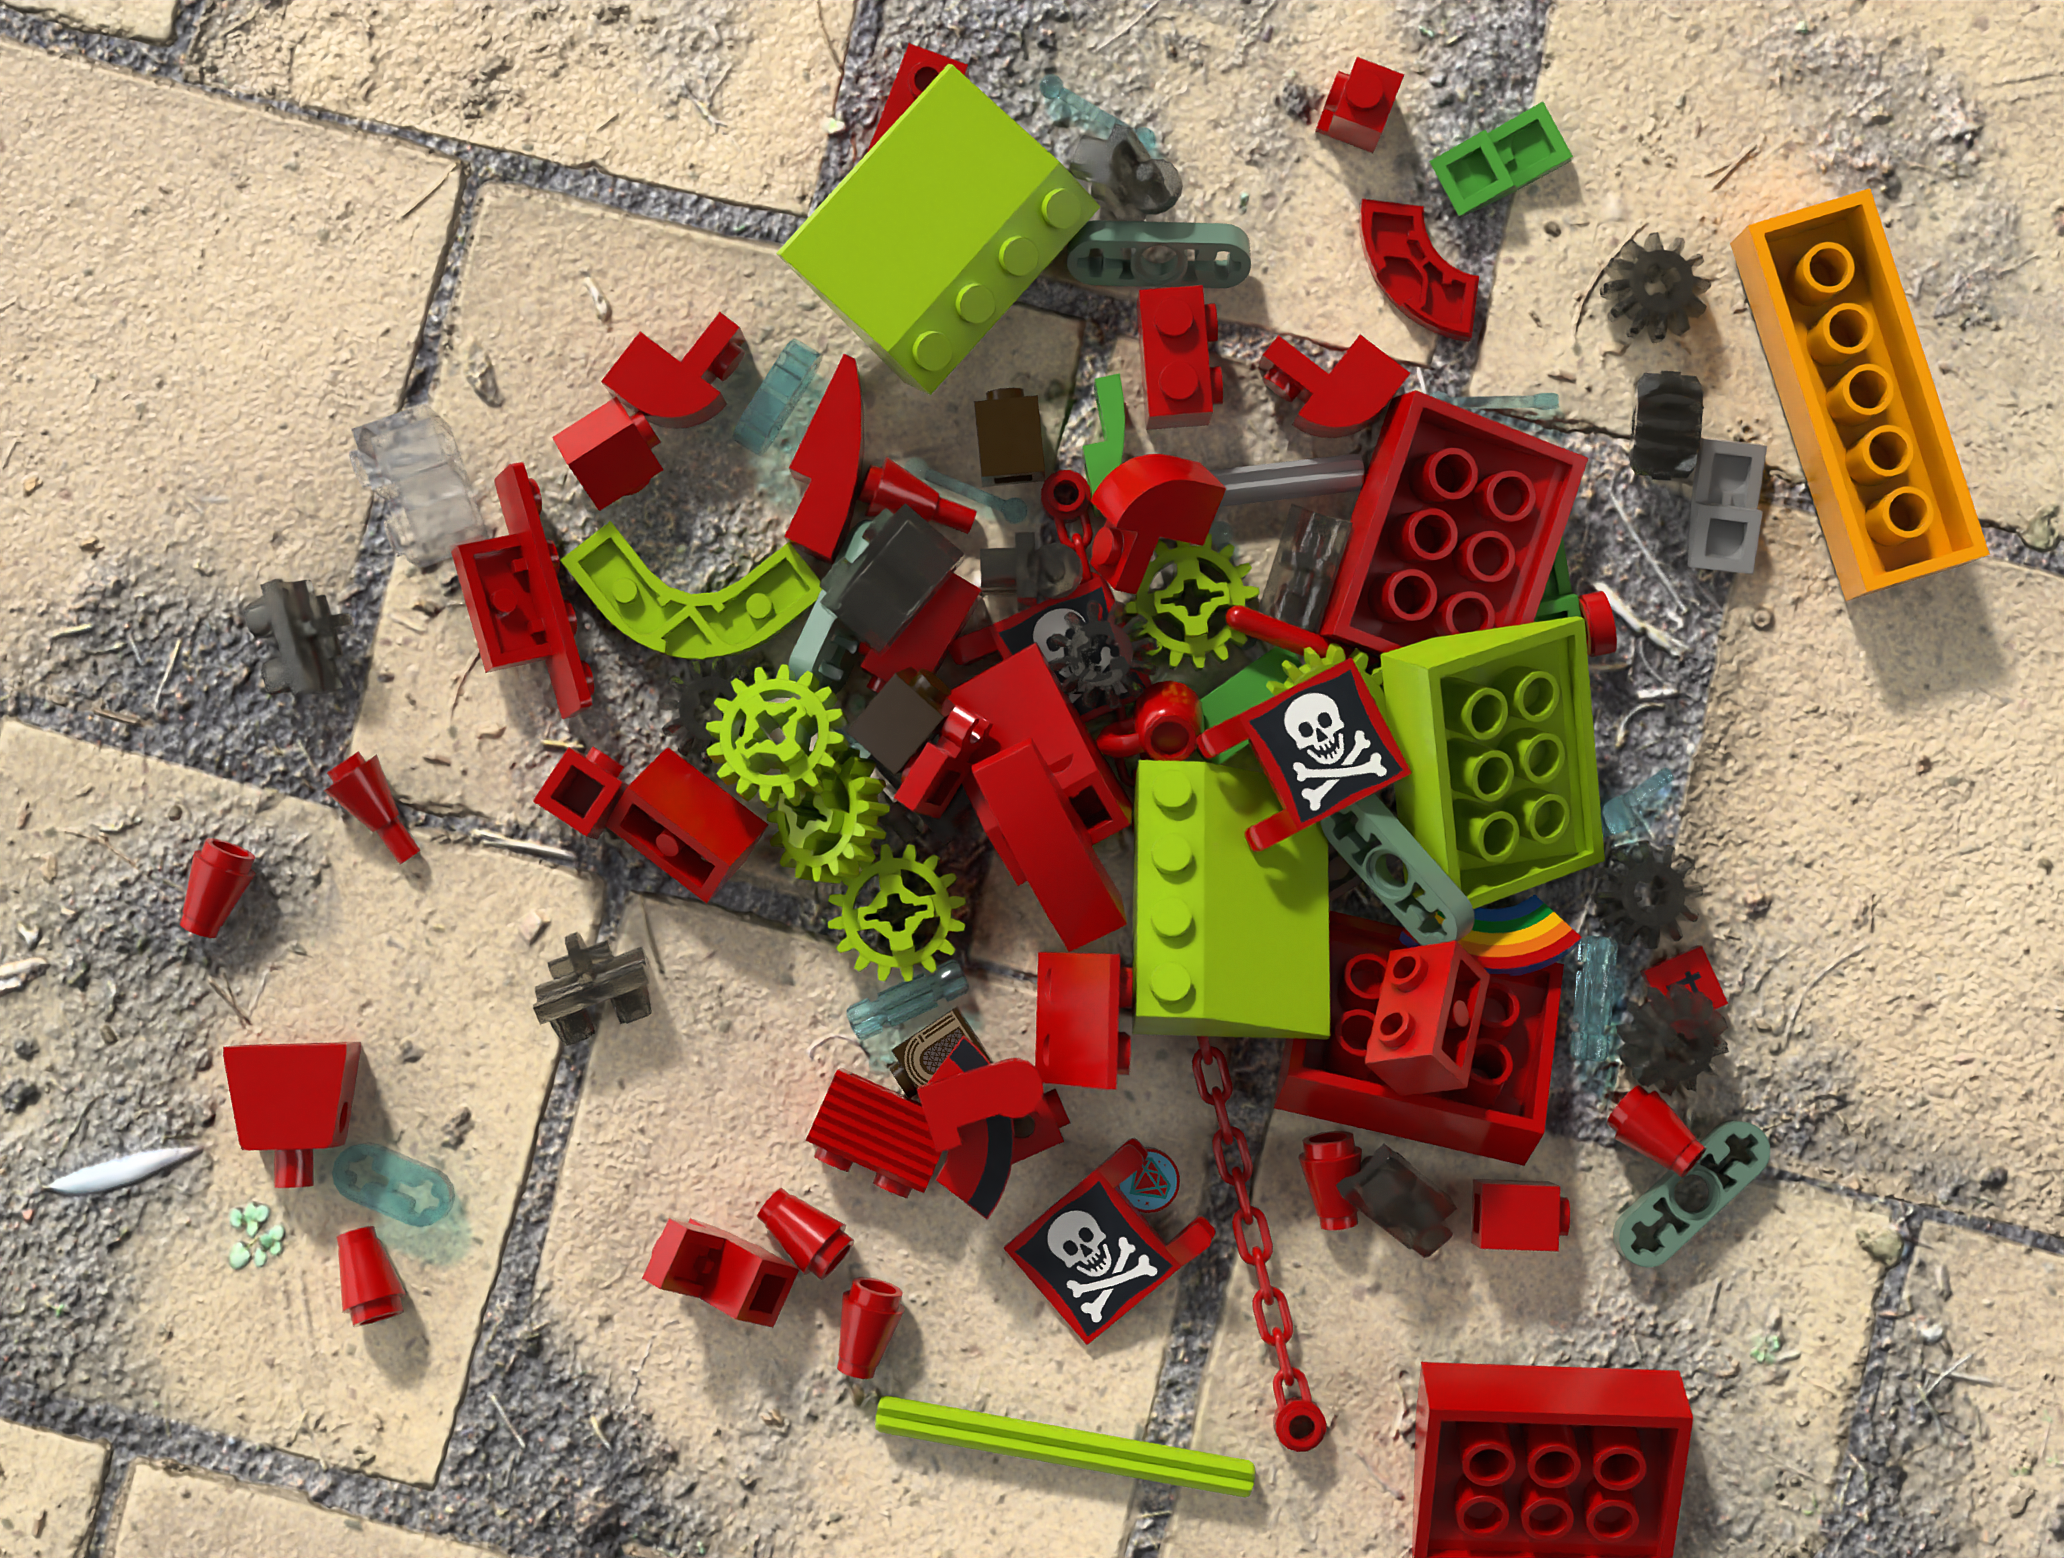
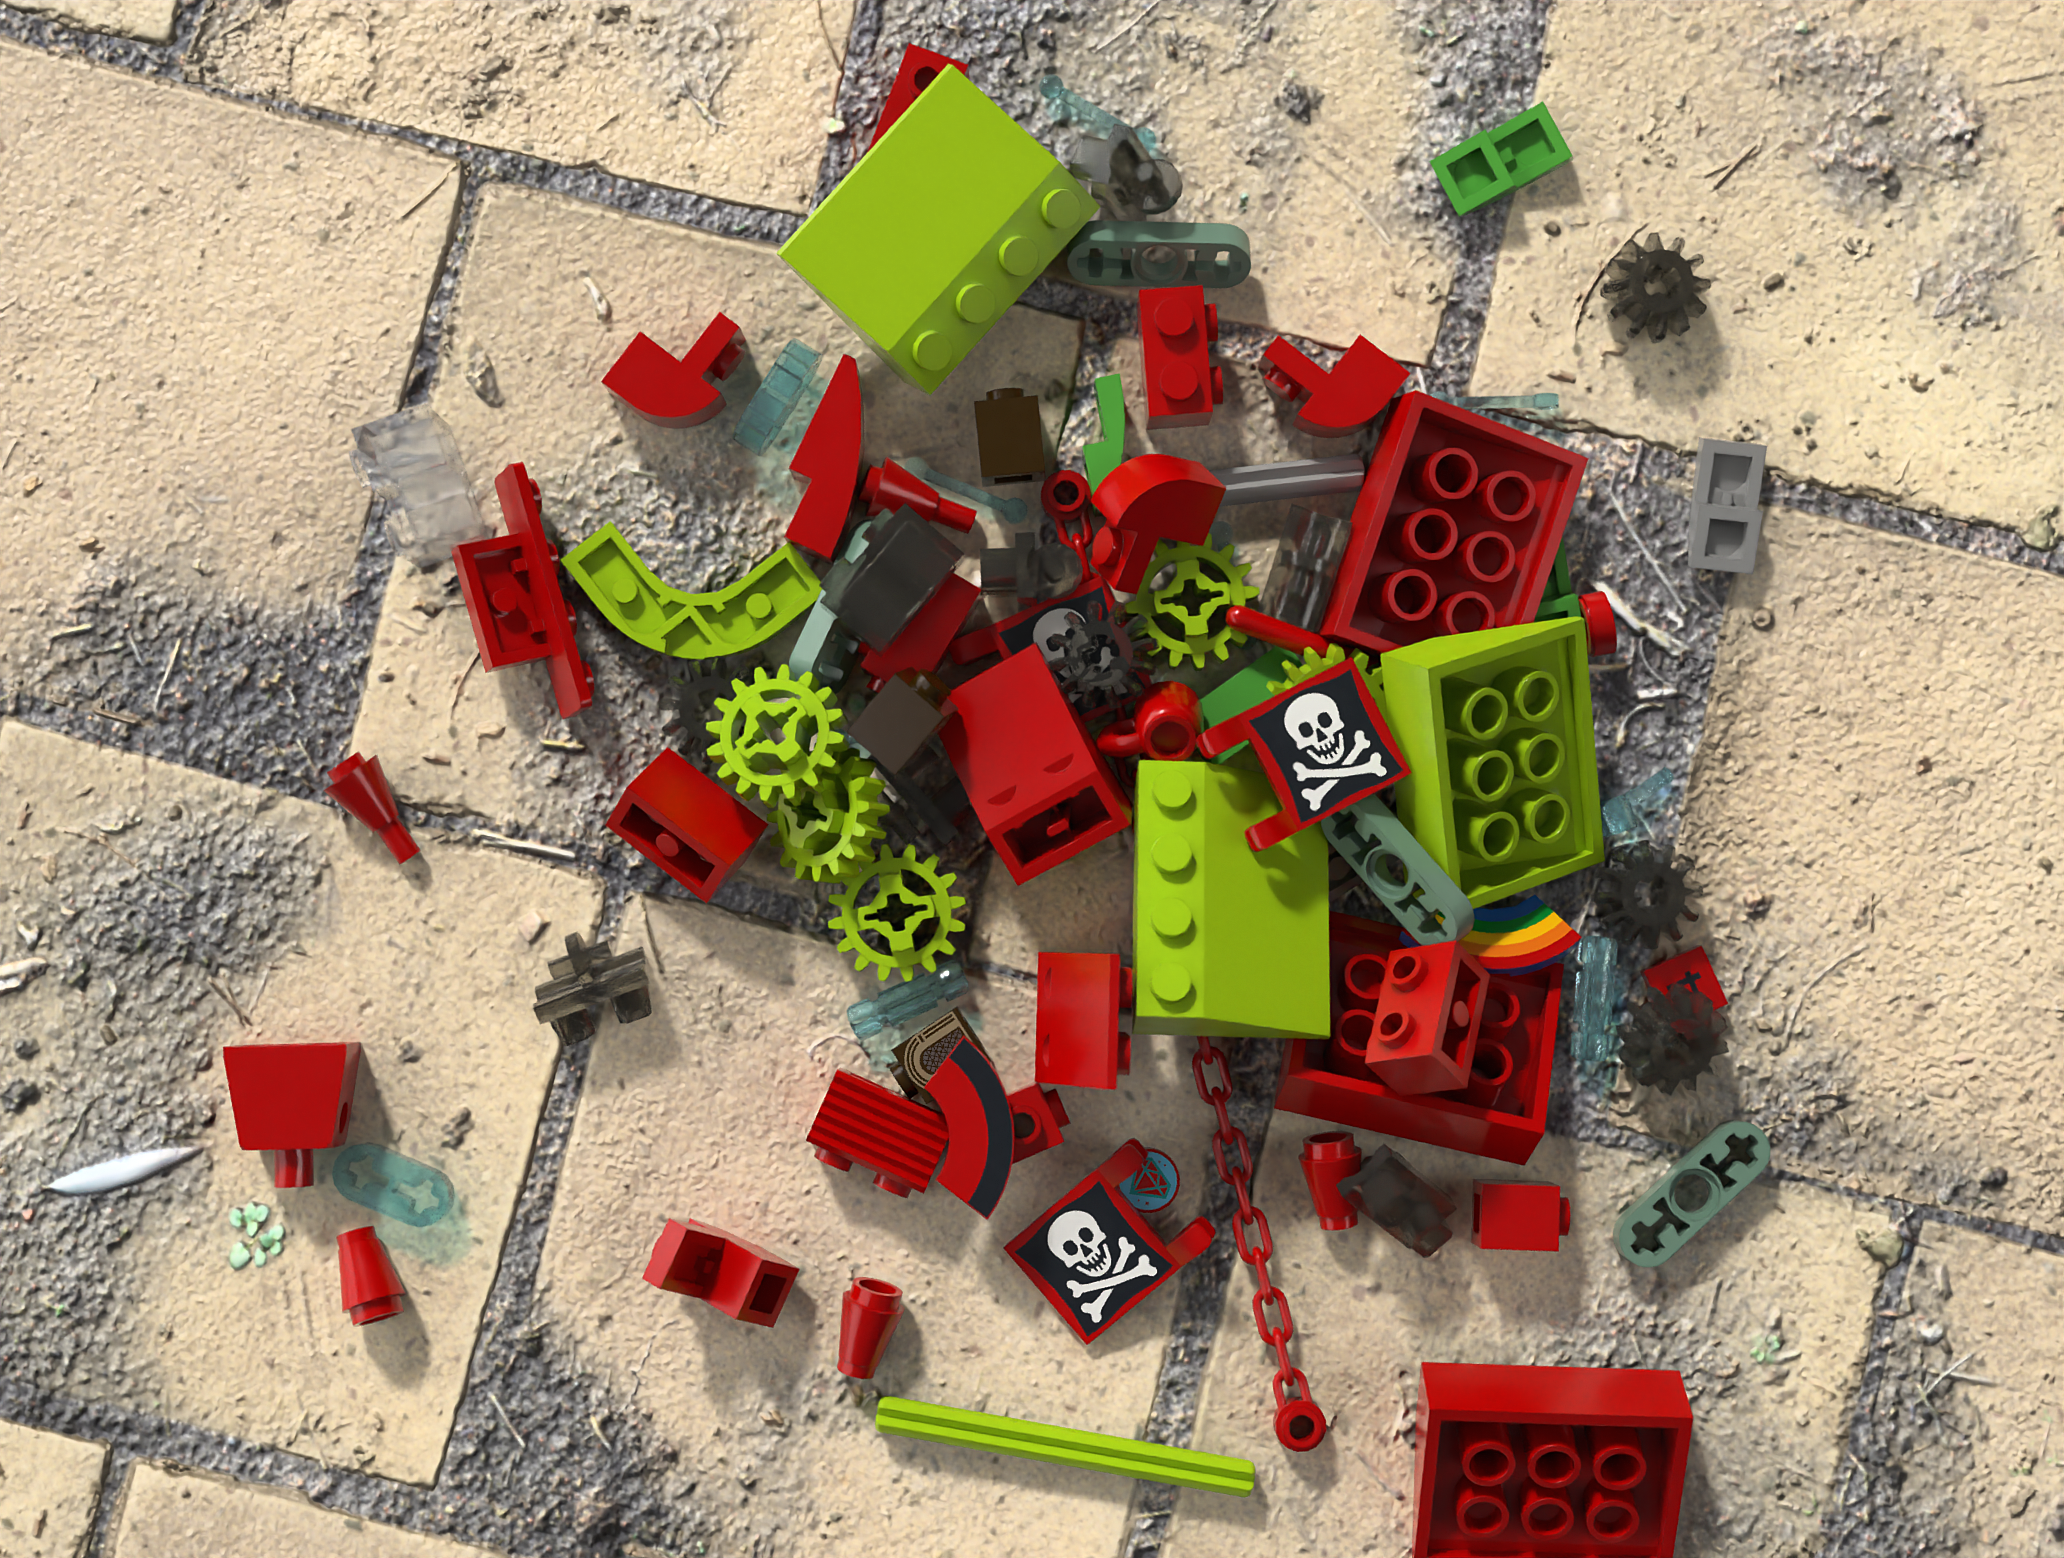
(215, 885): red cone -> none
(304, 636): clear smoke hips -> none
(583, 790): red brick -> none
(610, 452): red brick -> none
(806, 1233): red cone -> none
(939, 770): red plate -> none
(1003, 1088): red leg -> none
(1050, 844): red slope -> none
(1360, 104): red brick -> none
(1414, 272): red tile -> none
(1655, 1131): red cone -> none
(1666, 425): clear smoke gear -> none
(1858, 395): light orange brick -> none

